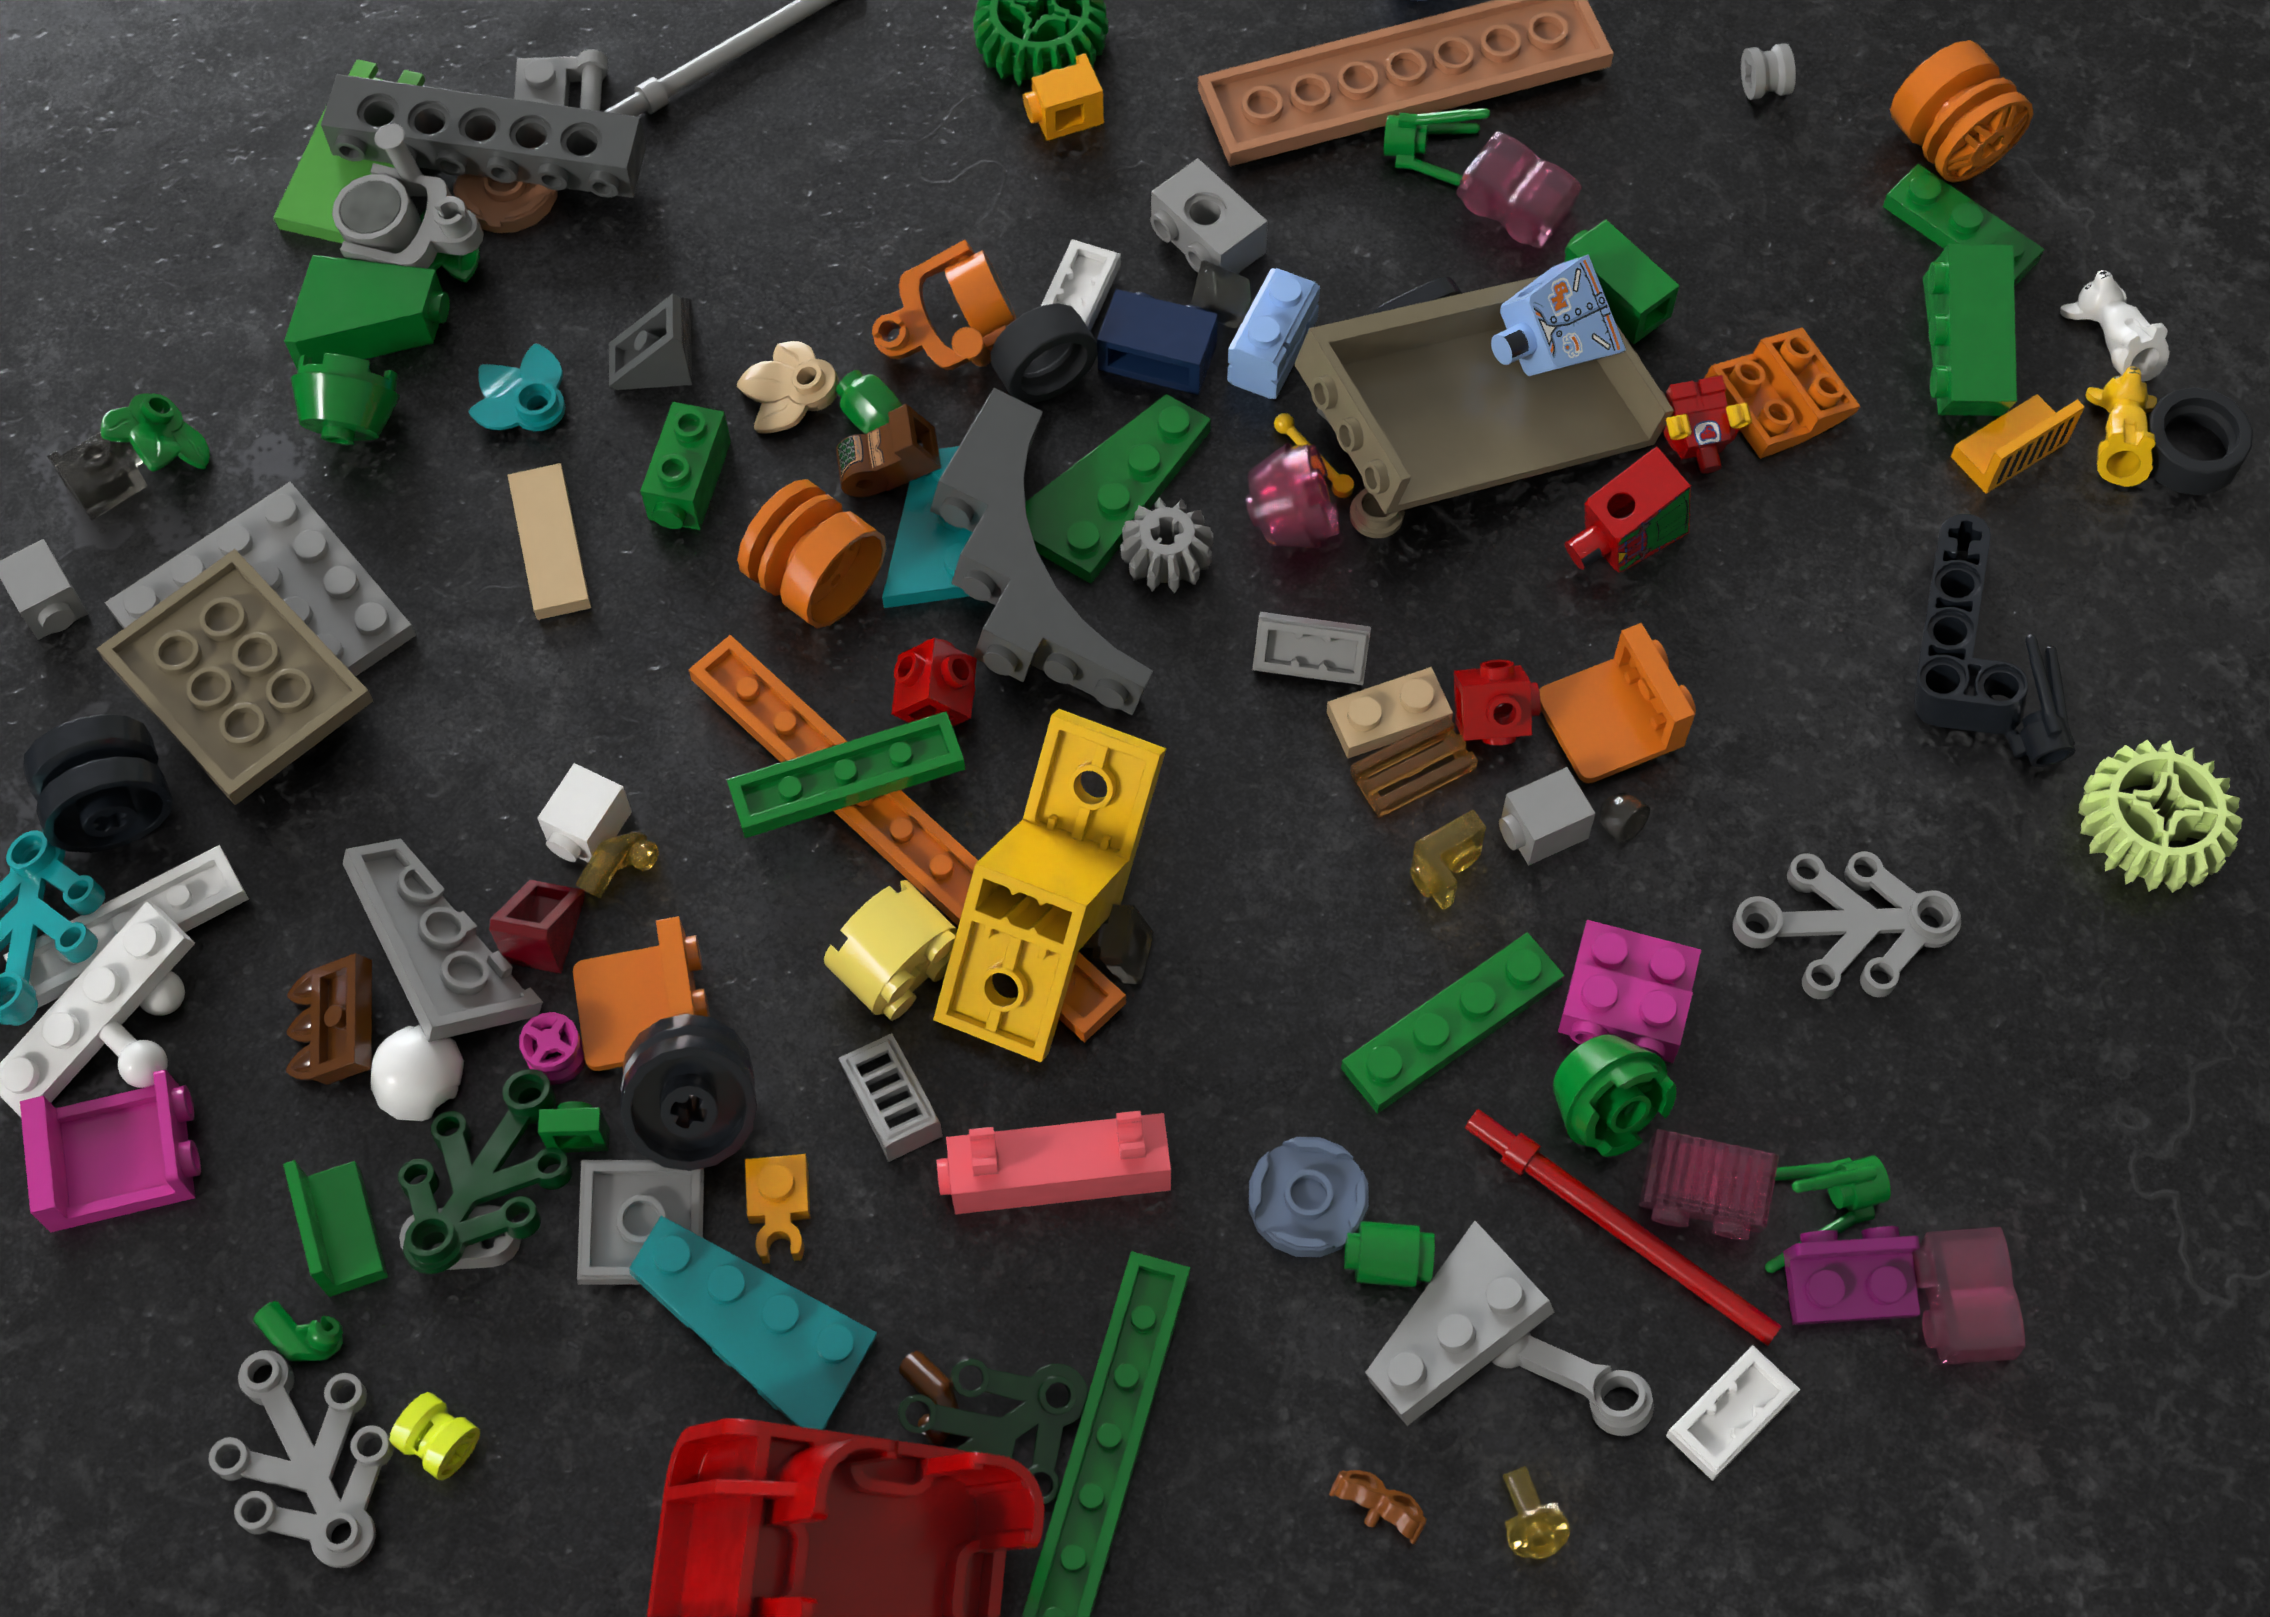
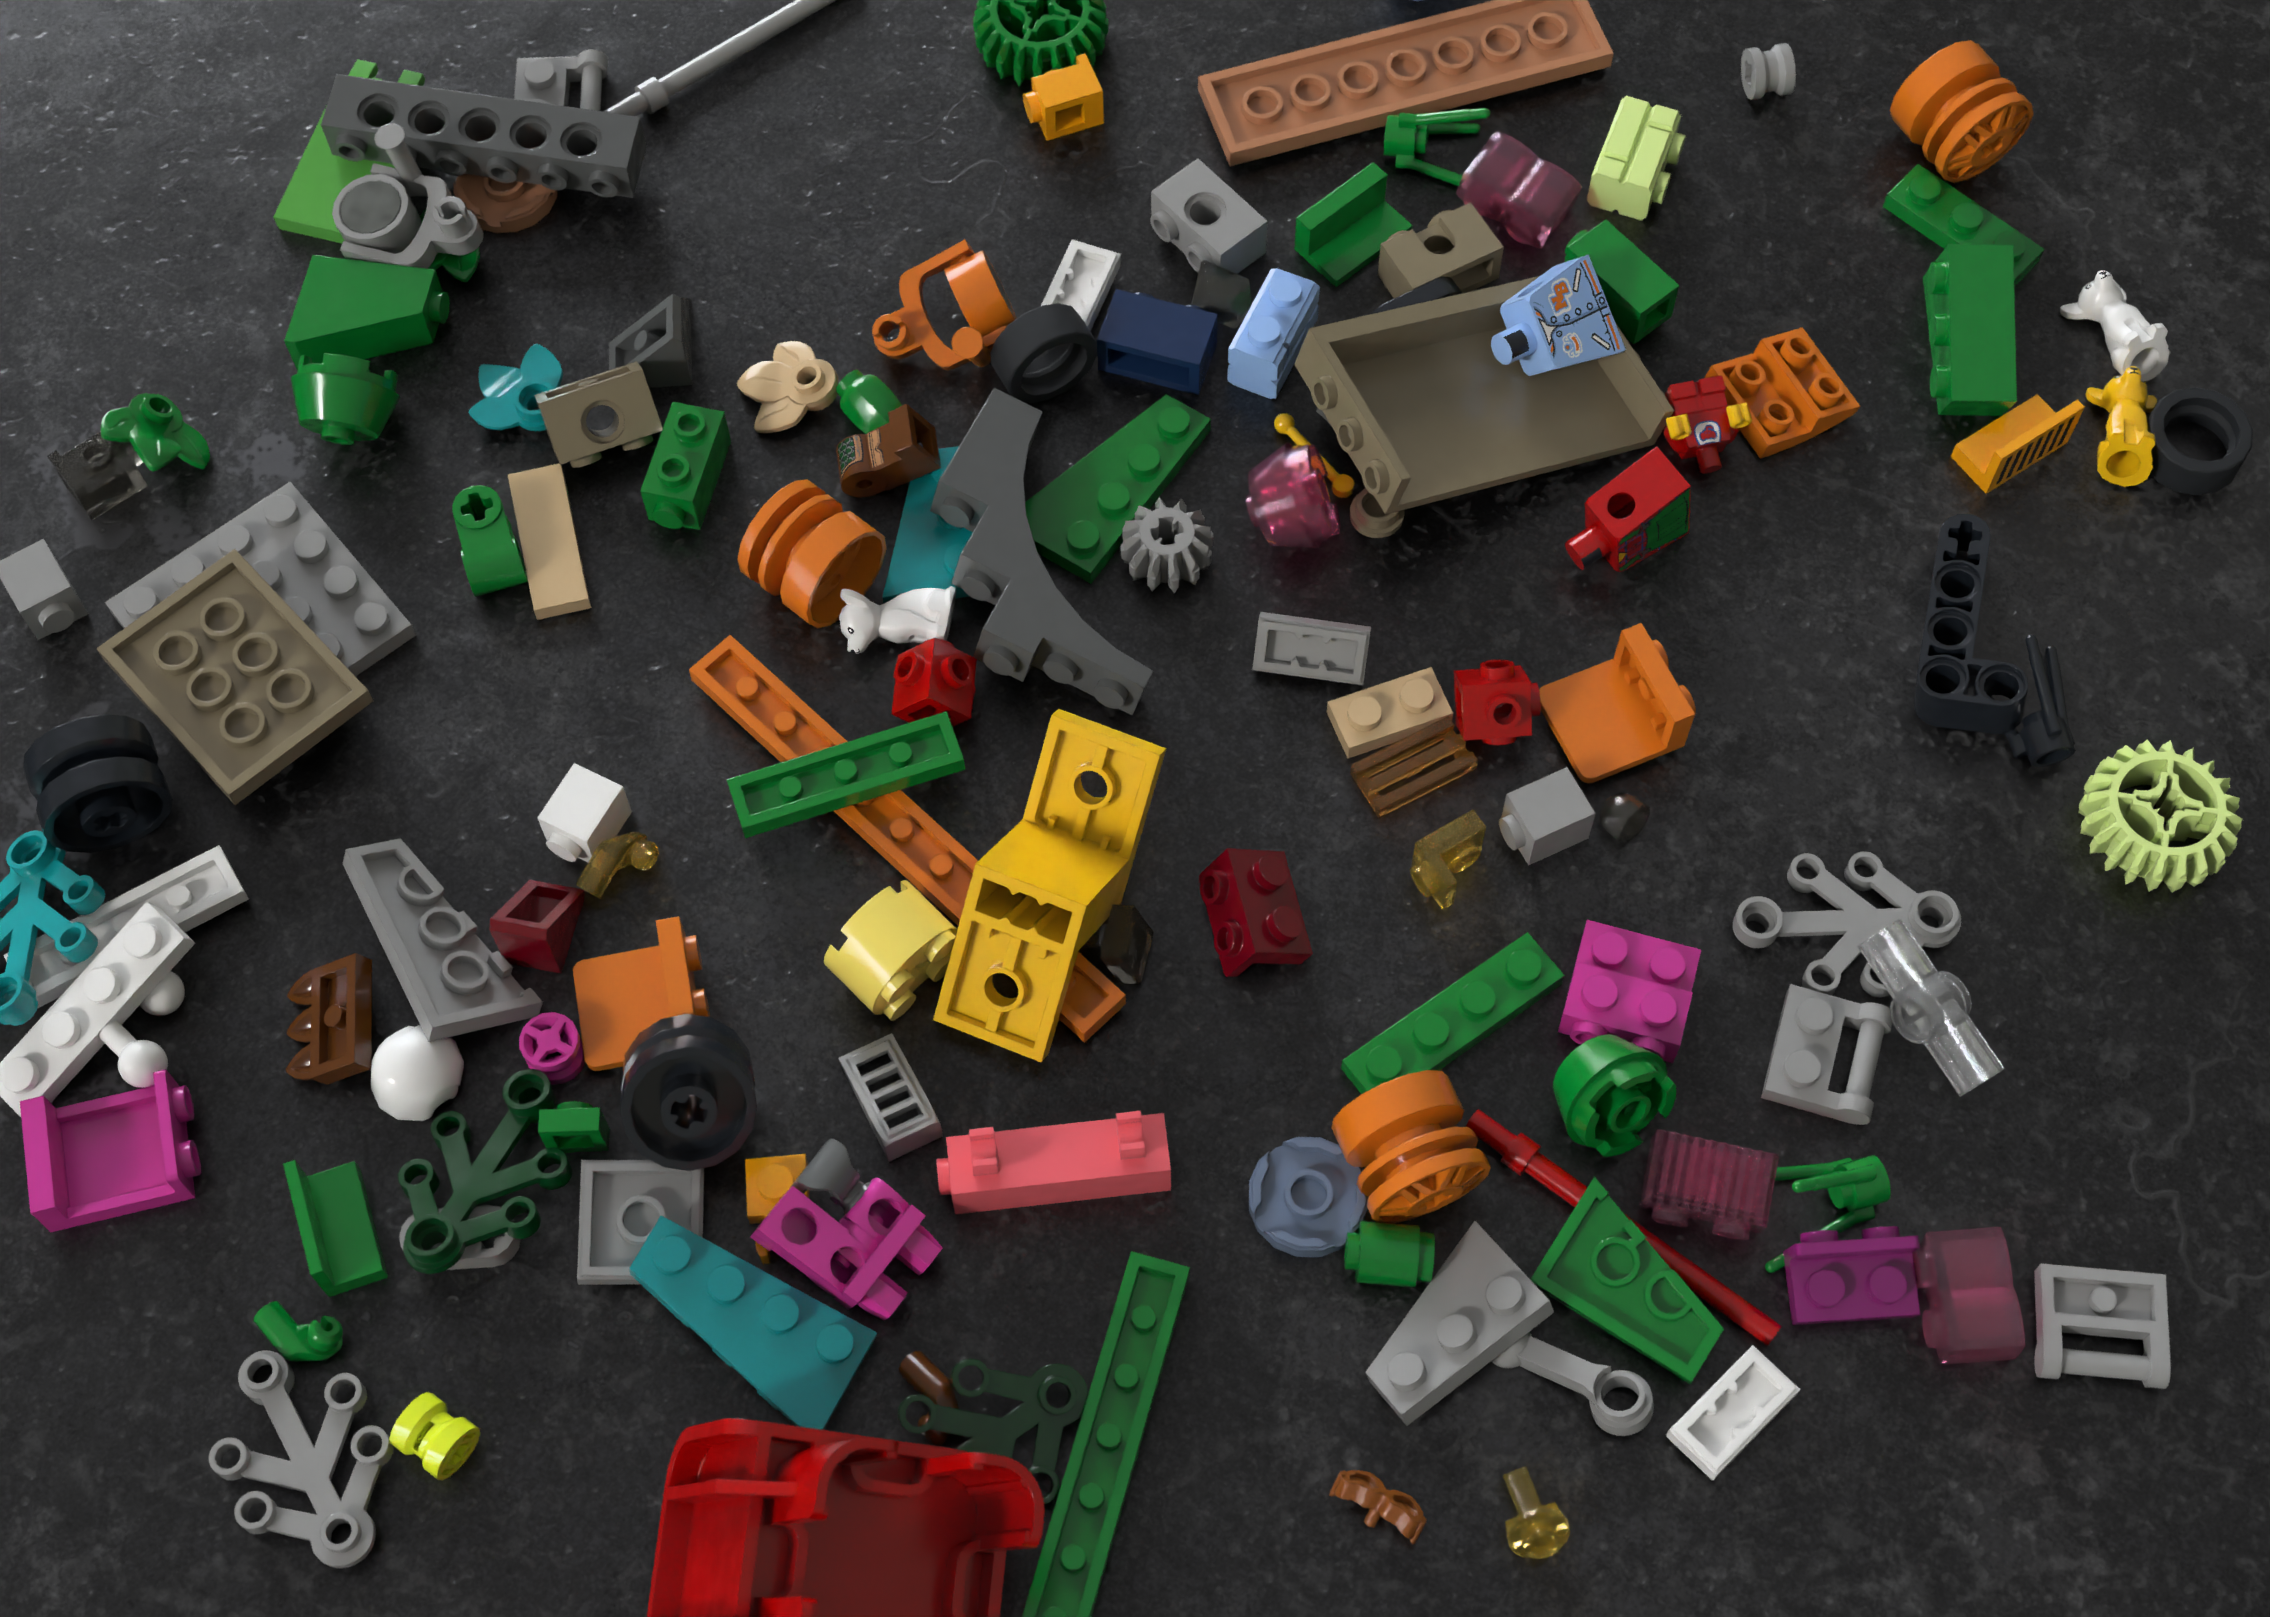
(487, 541): none -> green piece
(567, 407): none -> dark tan brick
(852, 1253): none -> dark pink hips
(904, 619): none -> white animal
(1253, 910): none -> dark red bracket
(1348, 226): none -> green panel
(1410, 1146): none -> orange wheel
(1452, 246): none -> dark tan brick
(1624, 1286): none -> green wing
(1635, 157): none -> yellowish green brick
(1807, 1051): none -> light grey plate
(1930, 1007): none -> clear piece
(2107, 1306): none -> light grey plate

